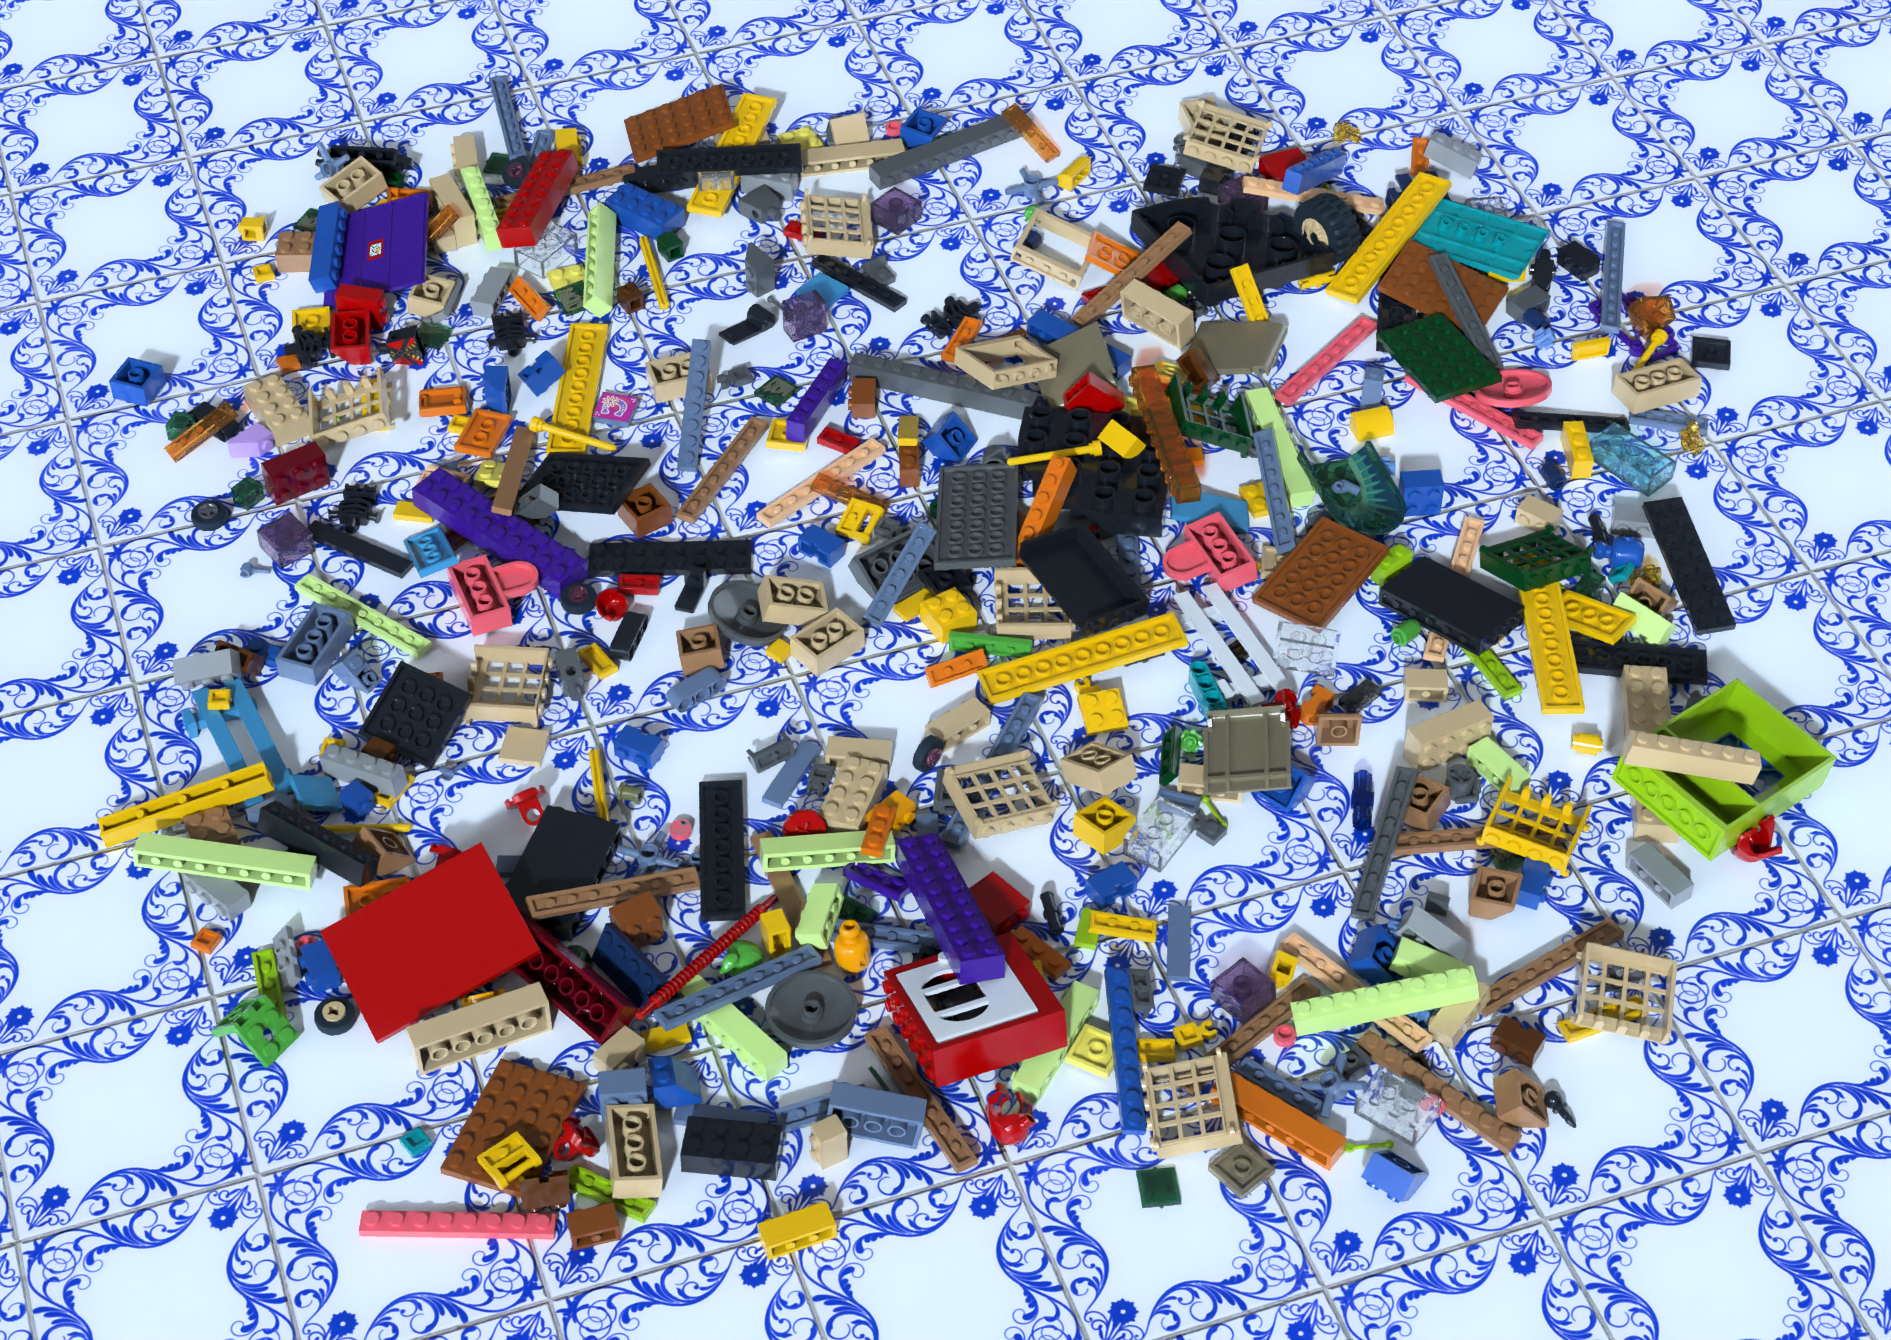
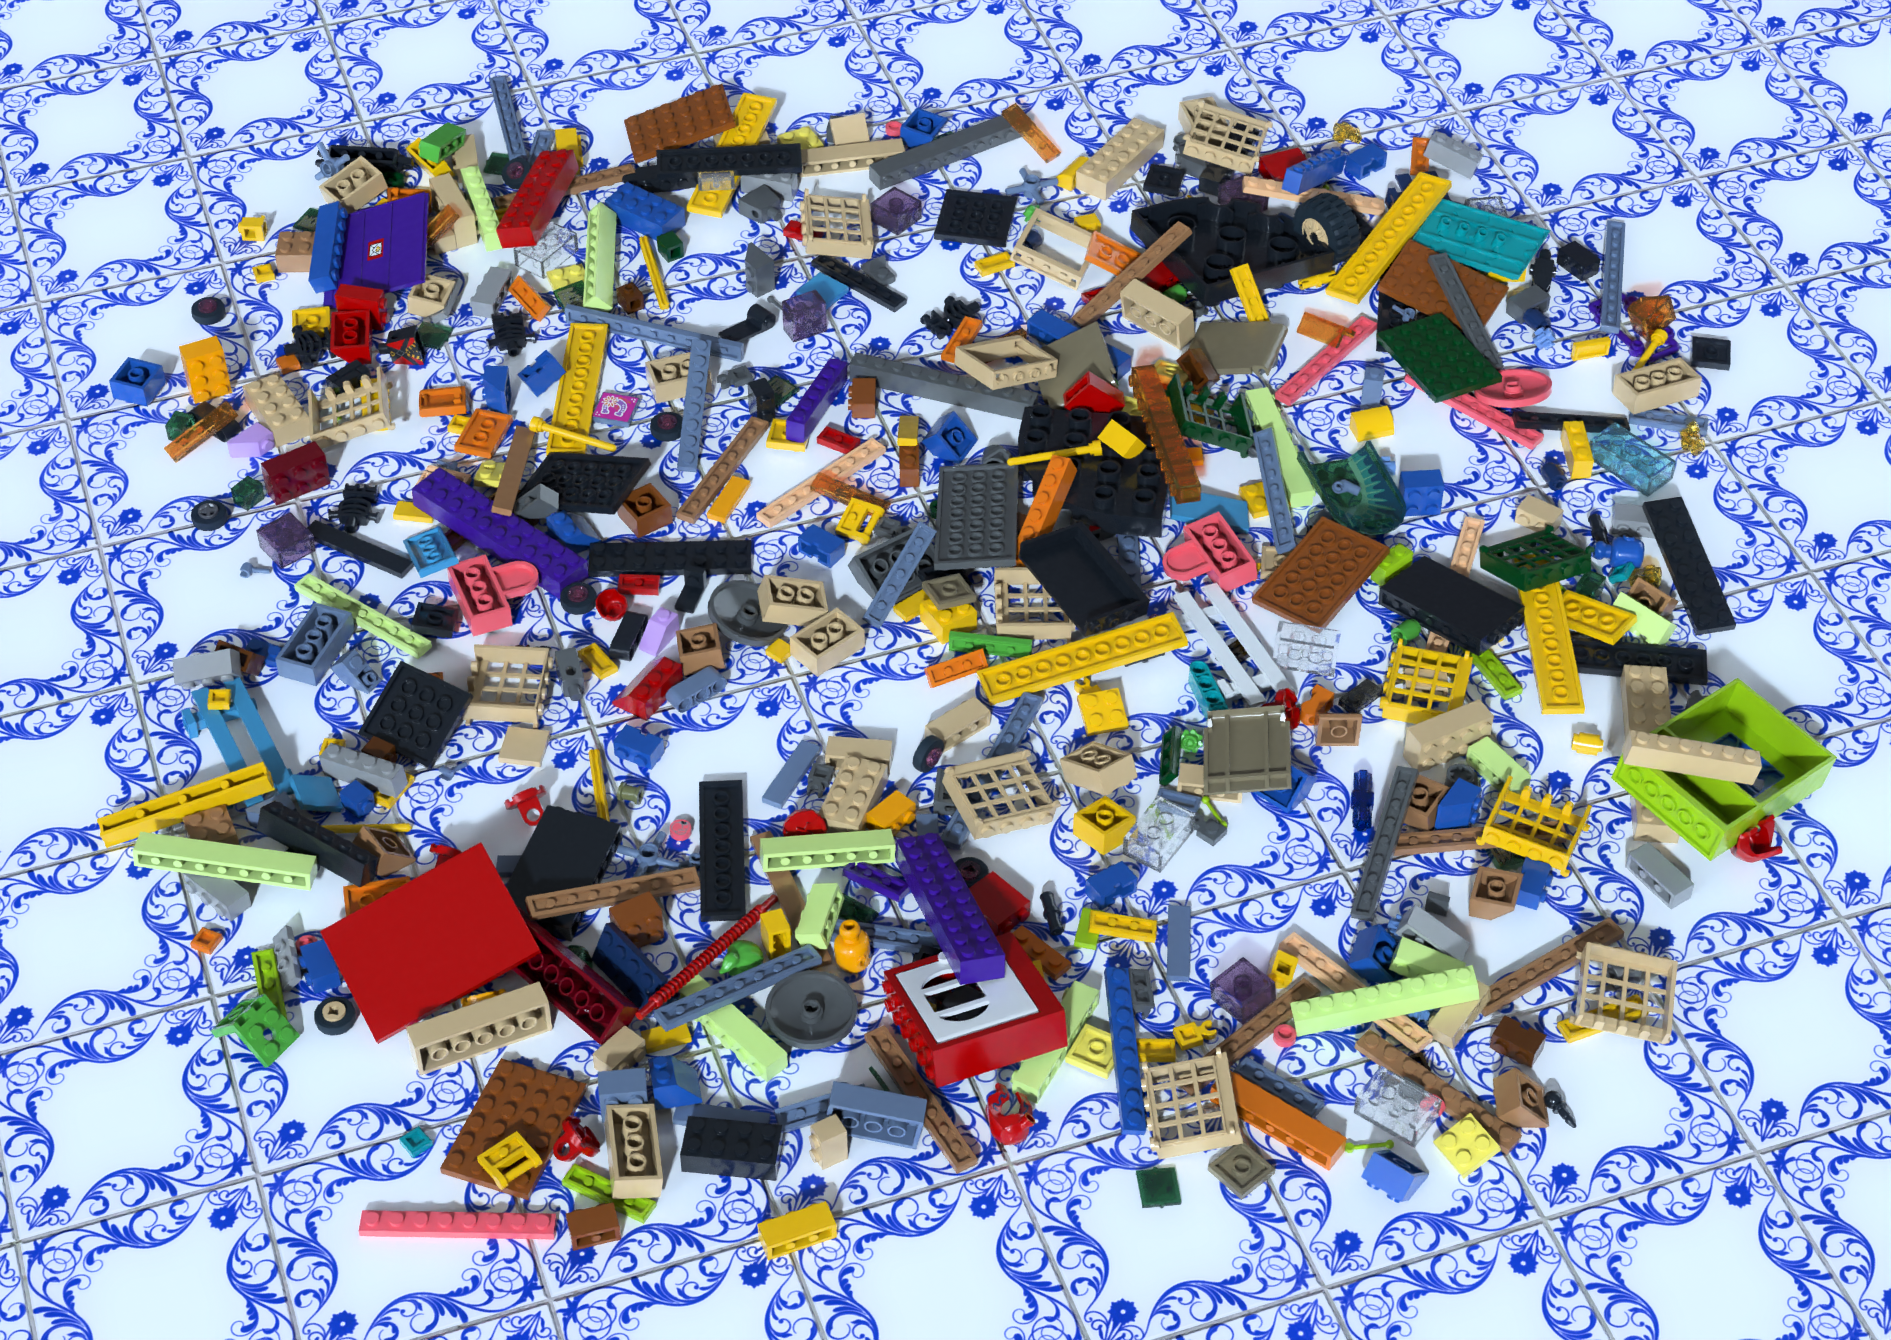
(205, 369): none -> light orange brick
(208, 310): none -> black wheel
(350, 372): none -> black brick
(431, 168): none -> yellow brick
(434, 620): none -> black plate
(442, 142): none -> bright green brick
(545, 1191): reddish brown brick -> none
(571, 531): none -> blue slope
(649, 688): none -> red slope
(654, 332): none -> sand blue plate
(659, 631): none -> lavender slope
(666, 426): none -> black wheel
(728, 499): none -> light orange tile
(761, 400): none -> black brick
(772, 754): dark grey hinge -> none
(878, 831): orange plate -> none
(949, 591): none -> dark tan tile
(974, 867): none -> wheel
(975, 218): none -> black plate
(994, 264): none -> yellow tile
(1088, 222): none -> yellow brick
(1119, 159): none -> tan brick
(1323, 330): none -> clear orange panel
(1334, 1085): sand blue bar -> none
(1356, 1065): dark grey brick -> none
(1365, 161): none -> blue brick
(1406, 314): none -> sand blue hand
(1429, 660): none -> yellow window
(1459, 806): none -> blue slope
(1467, 1145): none -> light yellow plate

